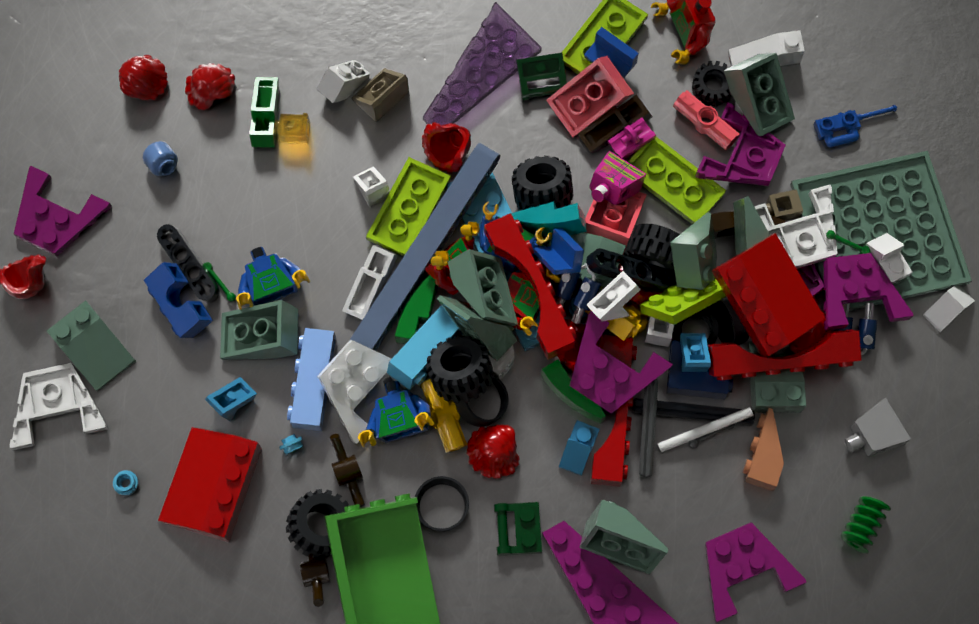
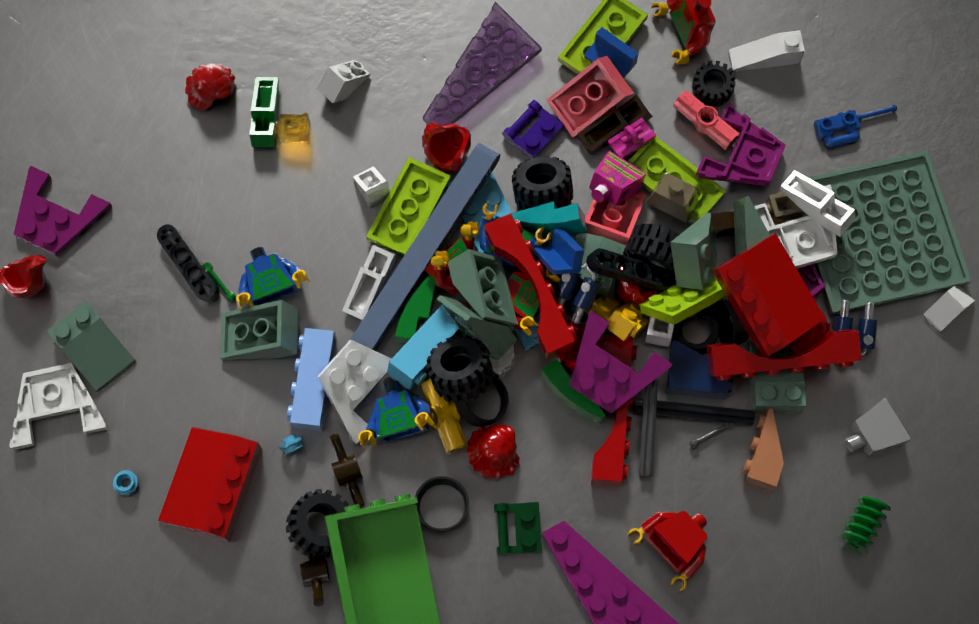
(143, 77): red hair -> none
(160, 158): medium blue head -> none
(165, 286): blue arch -> none
(231, 398): dark azure slope -> none
(382, 93): dark tan slope -> none
(539, 69): dark green plate -> none
(539, 134): none -> dark purple plate
(579, 448): dark azure slope -> none
(610, 301): white slope -> none
(622, 538): sand green slope -> none
(674, 197): none -> dark tan torso
(677, 539): none -> red torso
(694, 352): dark azure slope -> none
(705, 429): white bar -> none
(740, 557): magenta wing -> none
(760, 92): sand green slope -> none
(818, 203): none -> white slope
(831, 235): green hinge -> none
(858, 280): magenta wing -> none
(888, 255): white slope -> none

